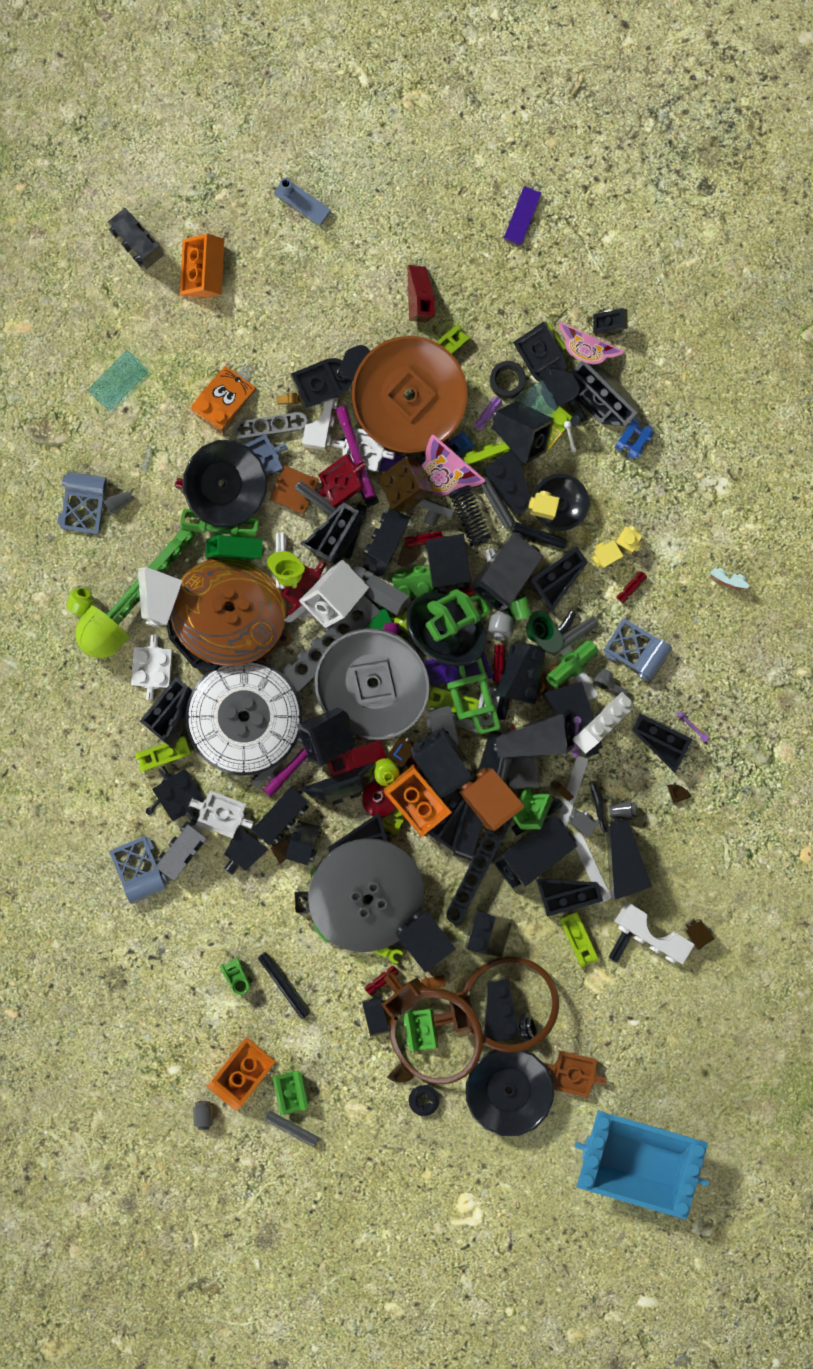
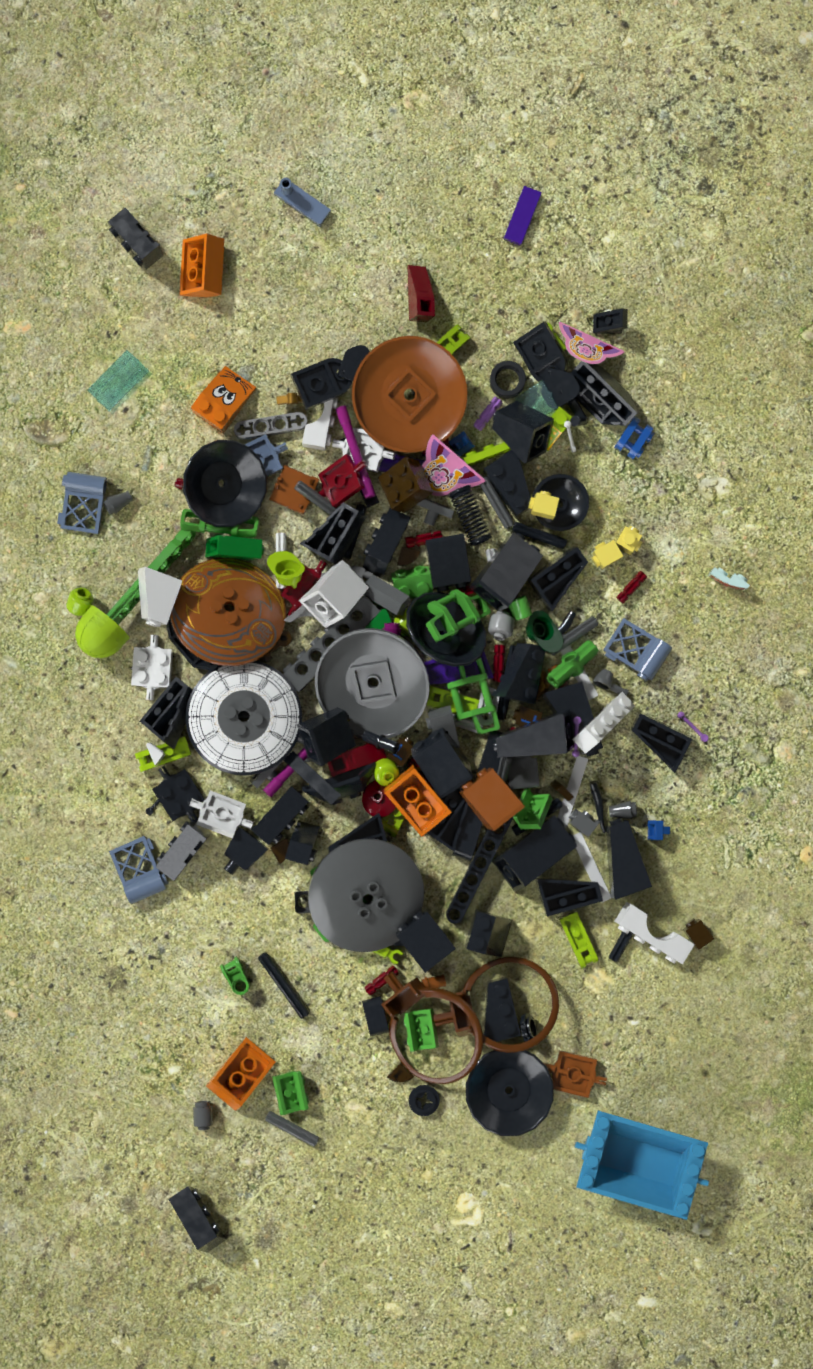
(156, 754): none -> white slope
(197, 1219): none -> black wedge
(312, 777): none -> black sticker
(381, 742): none -> black axle
(525, 716): none -> dark brown brick
(656, 830): none -> blue tile
(677, 793): dark brown tile -> none

